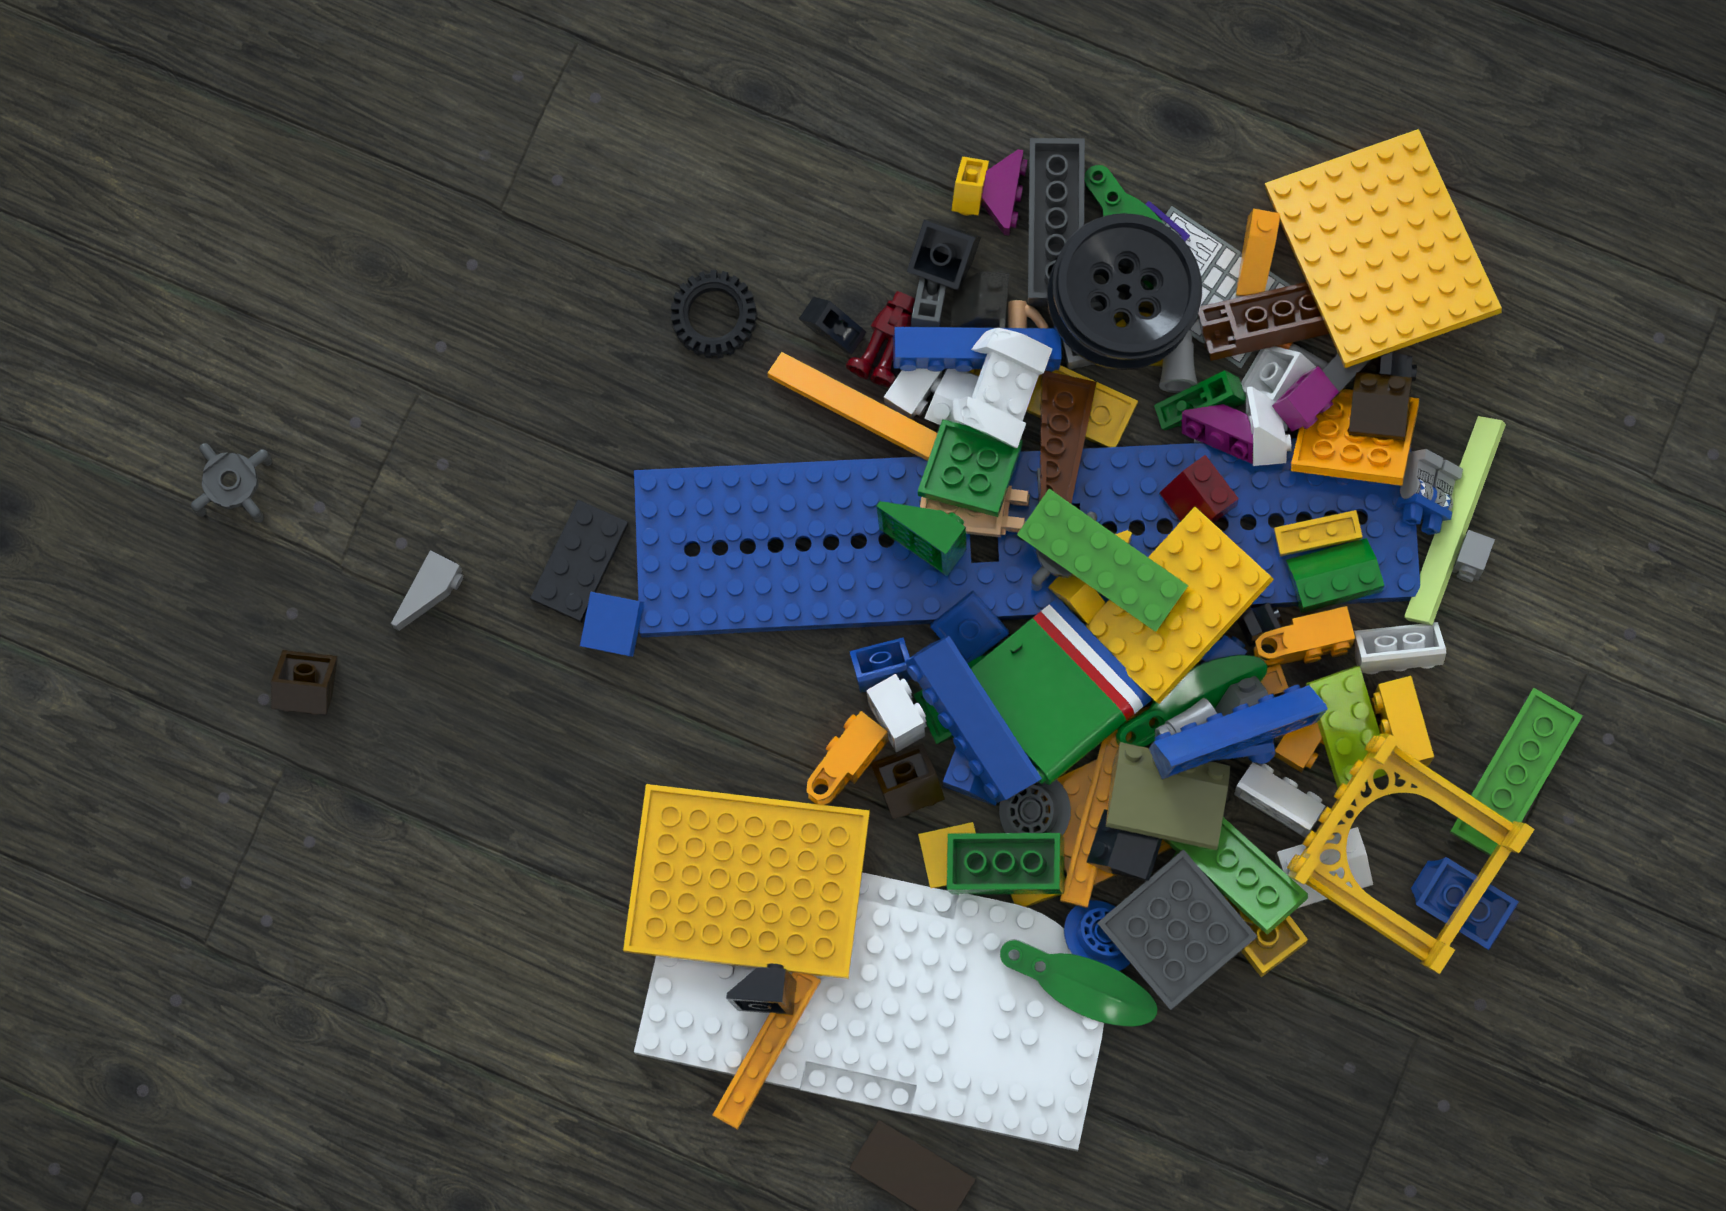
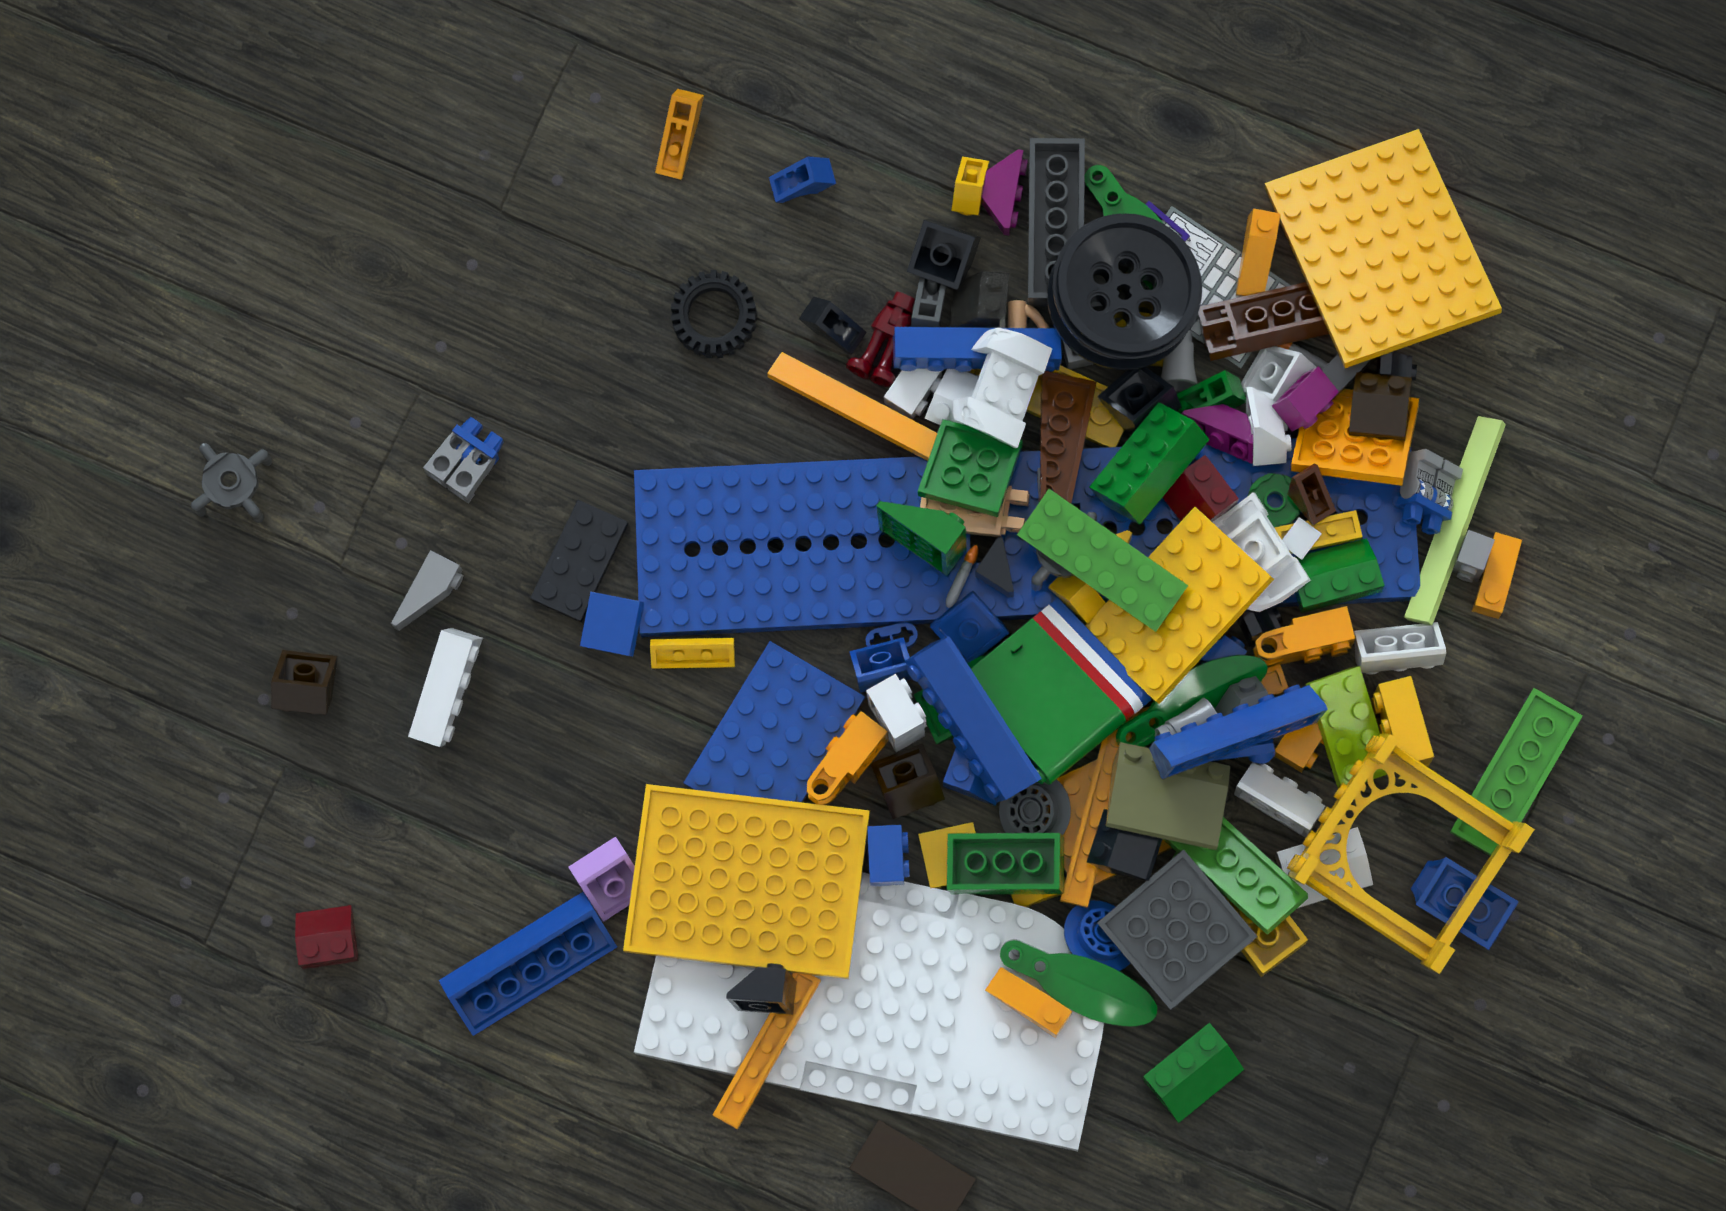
(325, 937): none -> dark red slope
(445, 686): none -> white wedge
(464, 459): none -> light grey hips
(527, 963): none -> blue slope
(606, 878): none -> lavender slope
(679, 133): none -> light orange slope
(692, 653): none -> yellow plate
(775, 730): none -> blue plate
(802, 178): none -> blue arch
(886, 856): none -> blue brick
(893, 631): none -> blue beam
(961, 577): none -> light grey piece
(995, 569): none -> black slope
(1029, 1002): none -> light orange slope
(1136, 395): none -> black slope
(1149, 463): none -> green brick
(1193, 1073): none -> green slope
(1253, 532): none -> white piece
(1276, 484): none -> green tile
(1301, 538): none -> white sticker
(1311, 494): none -> reddish brown slope
(1497, 576): none -> light orange slope

